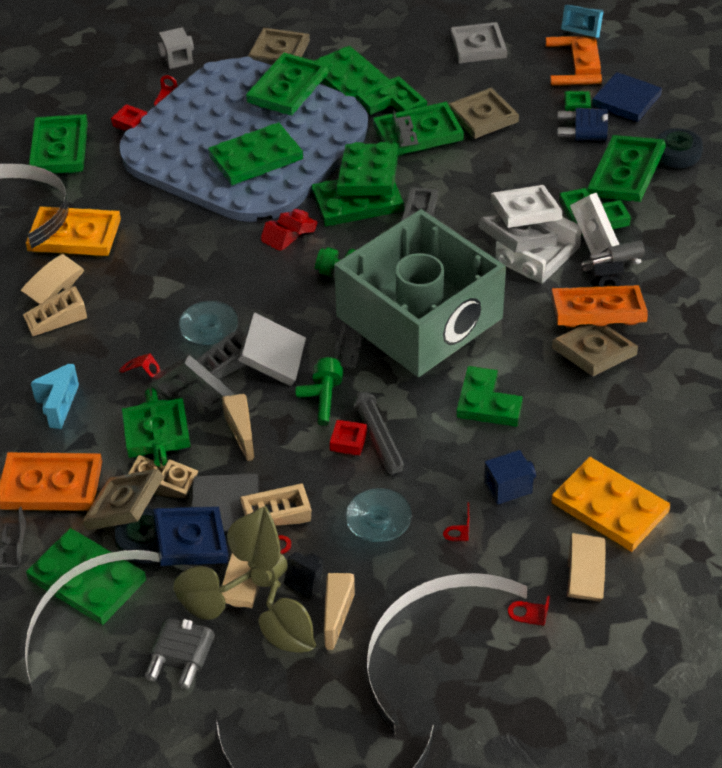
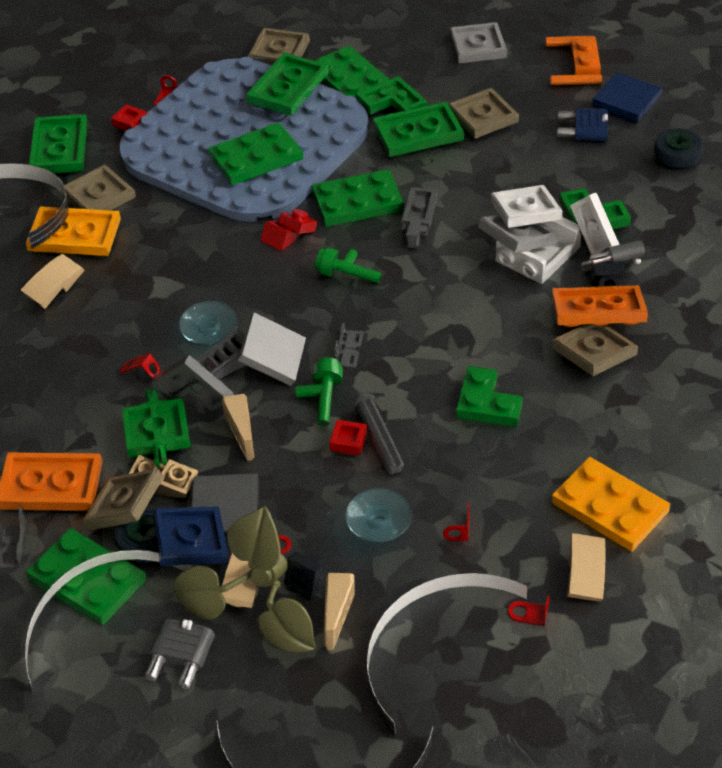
(56, 393): medium azure slope -> none
(65, 309): tan slope -> none
(99, 190): none -> dark tan tile
(175, 47): light grey brick -> none
(285, 496): tan slope -> none
(368, 169): green plate -> none
(403, 130): dark grey piece -> none
(419, 291): sand green brick -> none
(509, 476): dark blue brick -> none
(576, 99): green tile -> none
(582, 20): medium azure slope -> none
(626, 168): green plate -> none

